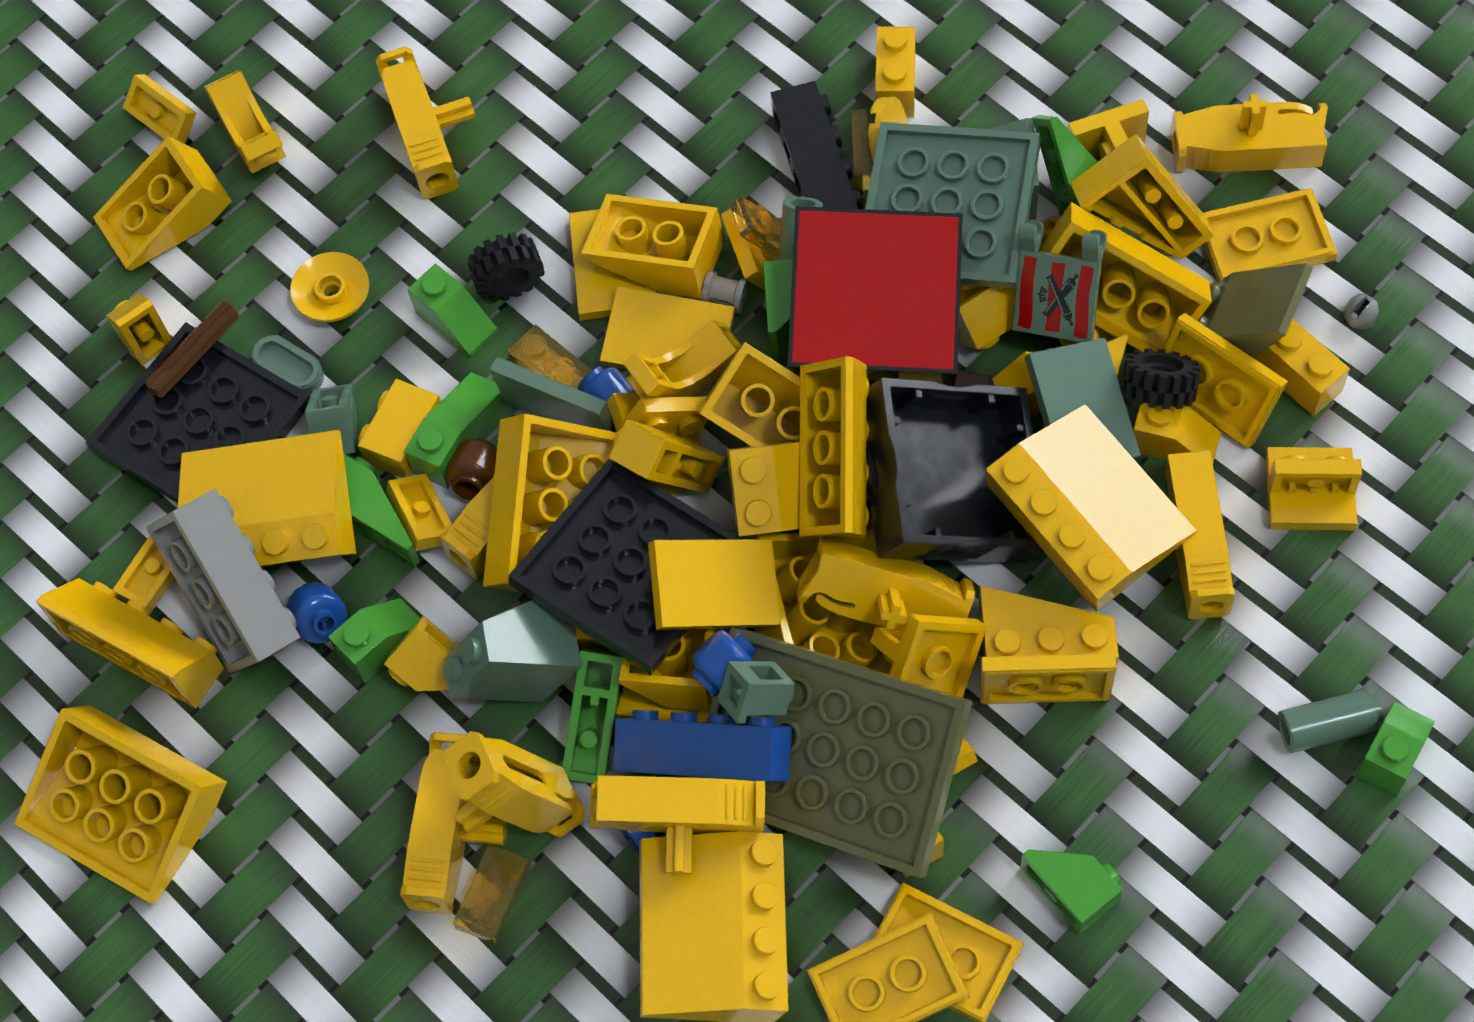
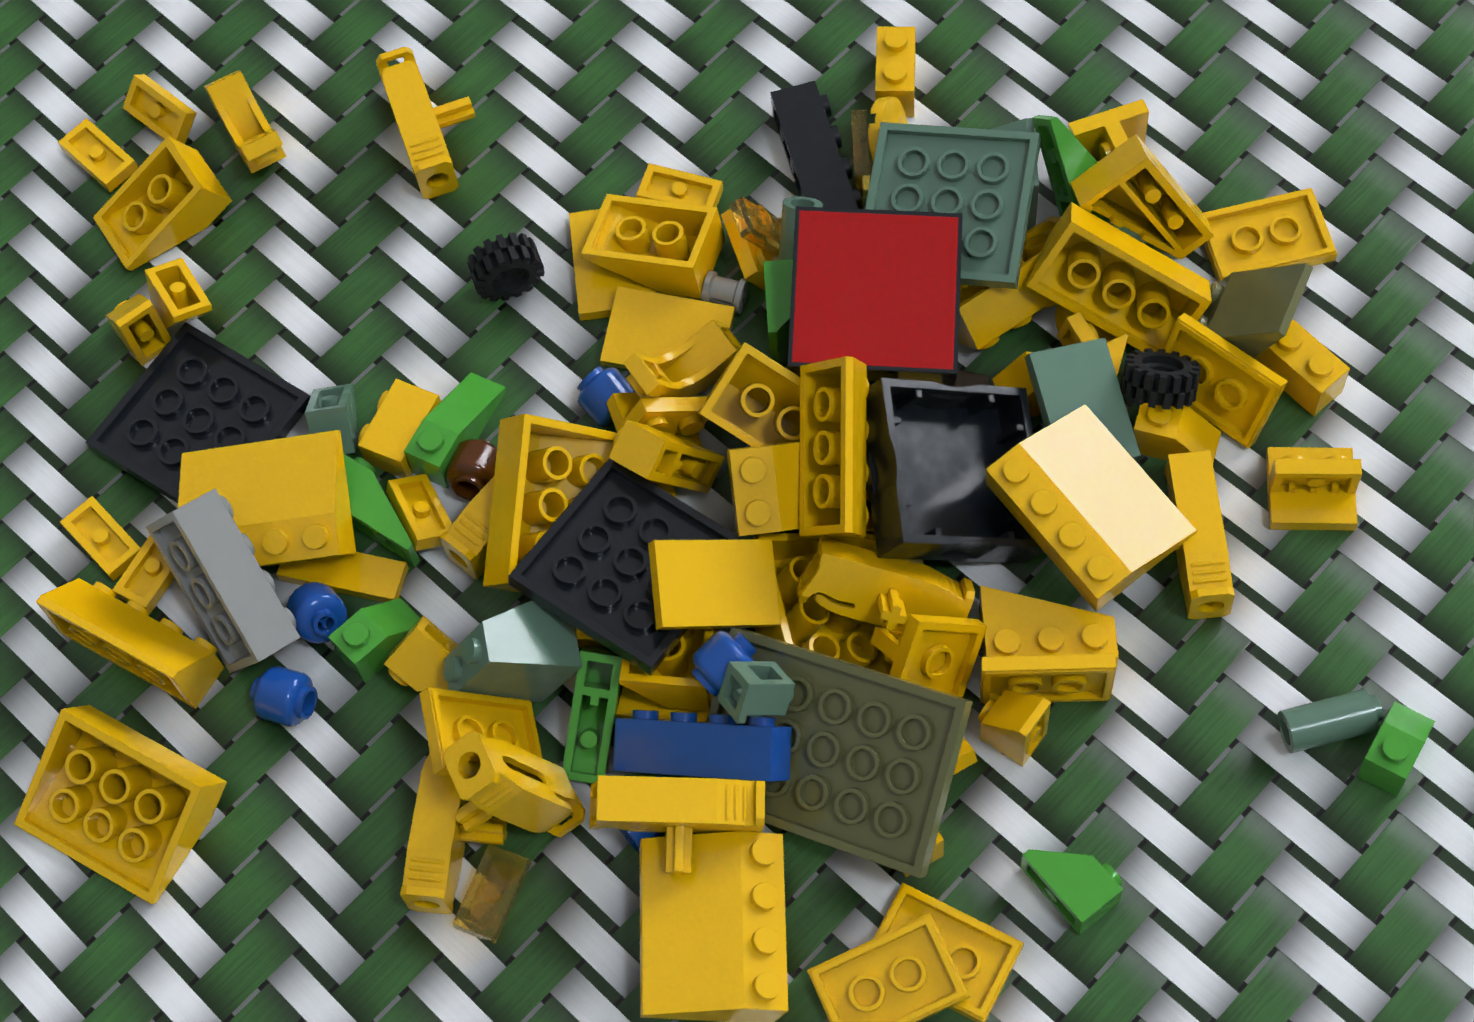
(98, 155): none -> yellow plate
(101, 537): none -> yellow plate
(176, 293): none -> yellow slope
(191, 349): reddish brown axle -> none
(284, 696): none -> blue head
(288, 362): sand green tile -> none
(326, 274): yellow dish -> none
(352, 575): none -> yellow tile
(451, 310): bright green slope -> none
(455, 713): none -> yellow tile
(547, 357): clear yellow plate -> none
(549, 397): sand green tile -> none
(679, 187): none -> yellow plate
(1015, 724): none -> yellow slope
(1057, 291): flag -> none
(1249, 137): yellow piece -> none
(1367, 317): light grey hinge -> none

